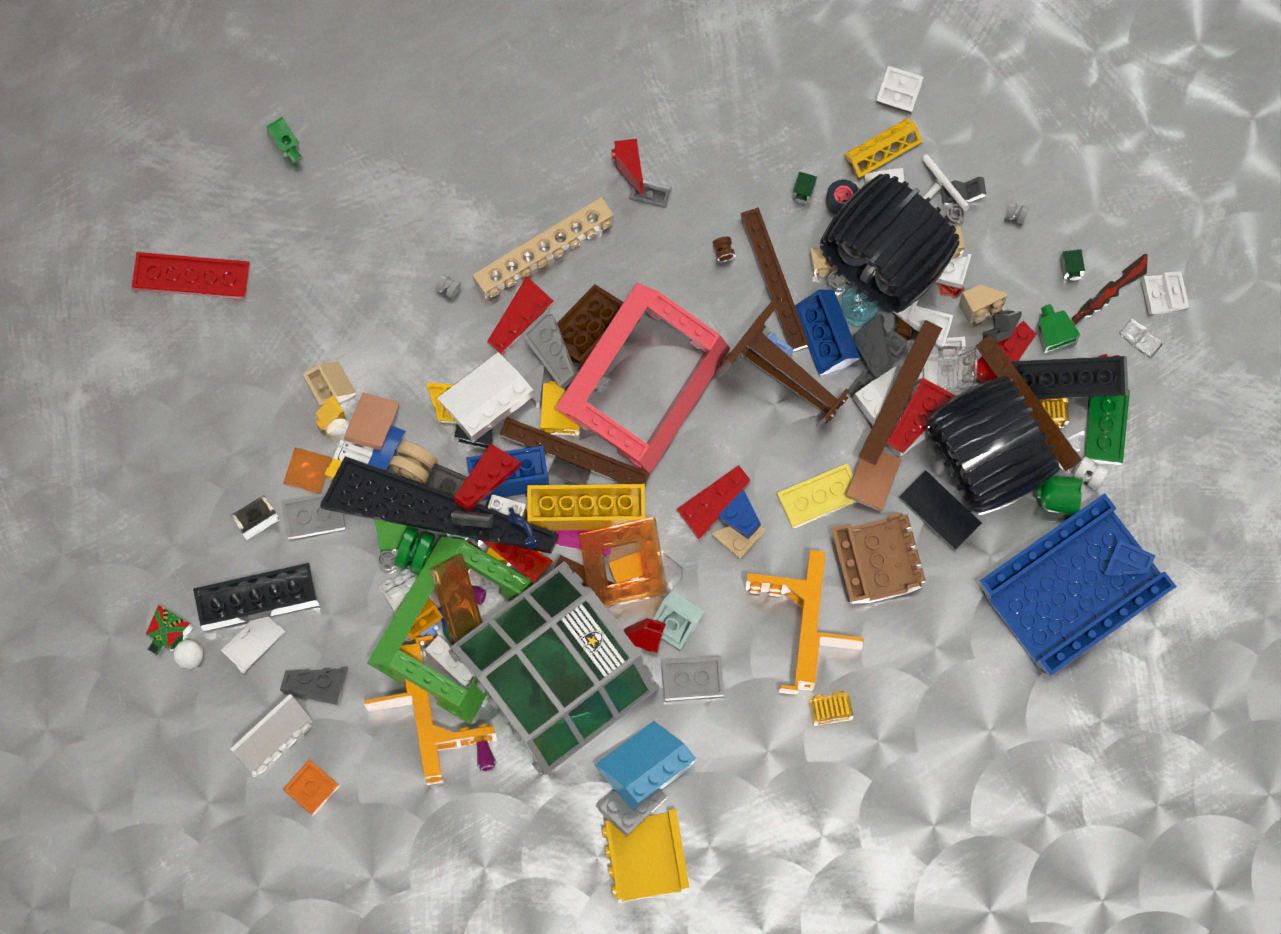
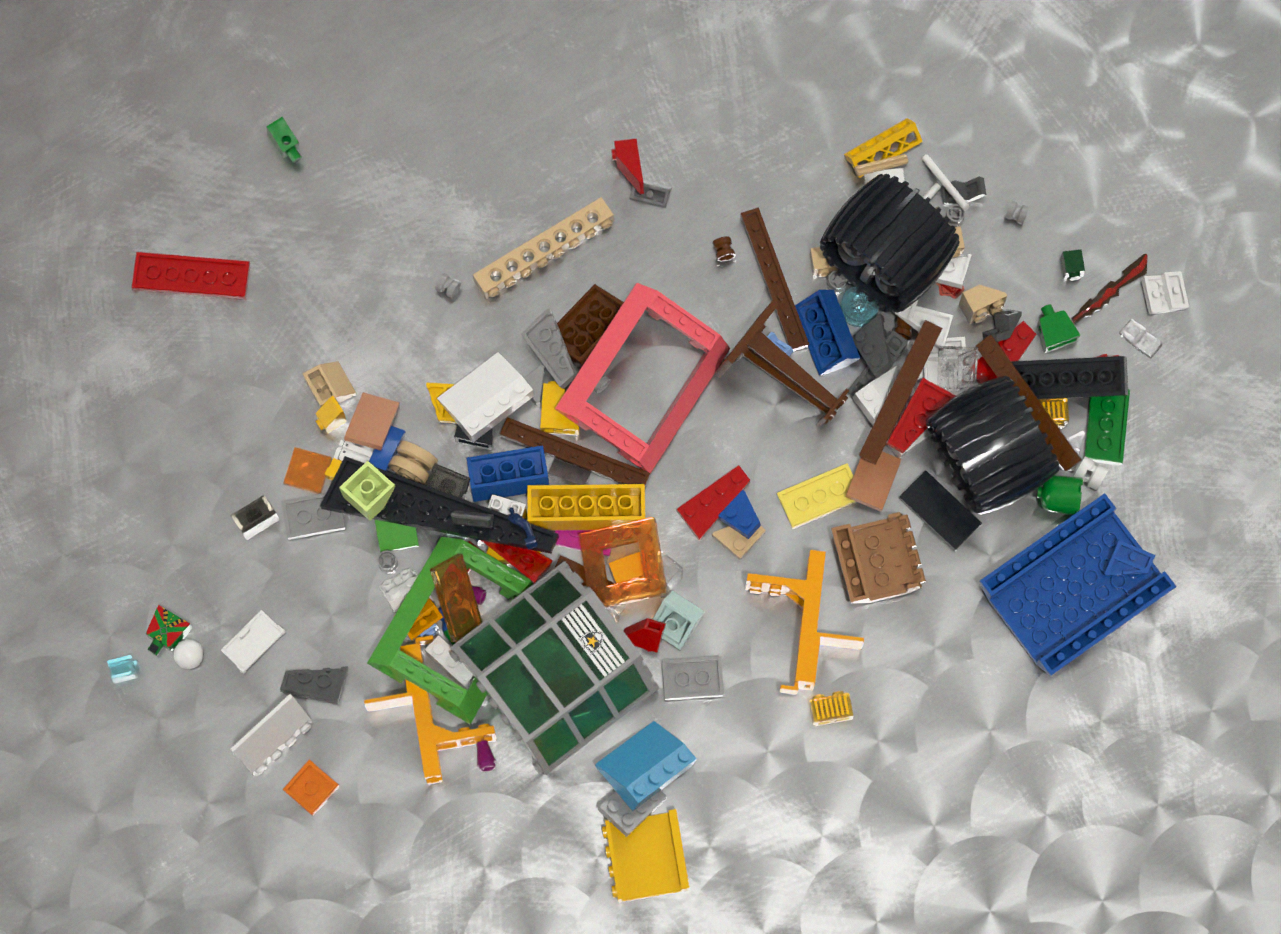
(123, 669): none -> clear light blue brick
(255, 596): black brick -> none
(367, 490): none -> yellowish green slope
(414, 550): green wheel -> none
(486, 476): red wing -> none
(522, 311): red wing -> none
(804, 188): dark green brick -> none
(838, 193): black wheel -> none
(881, 164): none -> tan axle
(900, 89): white slope -> none

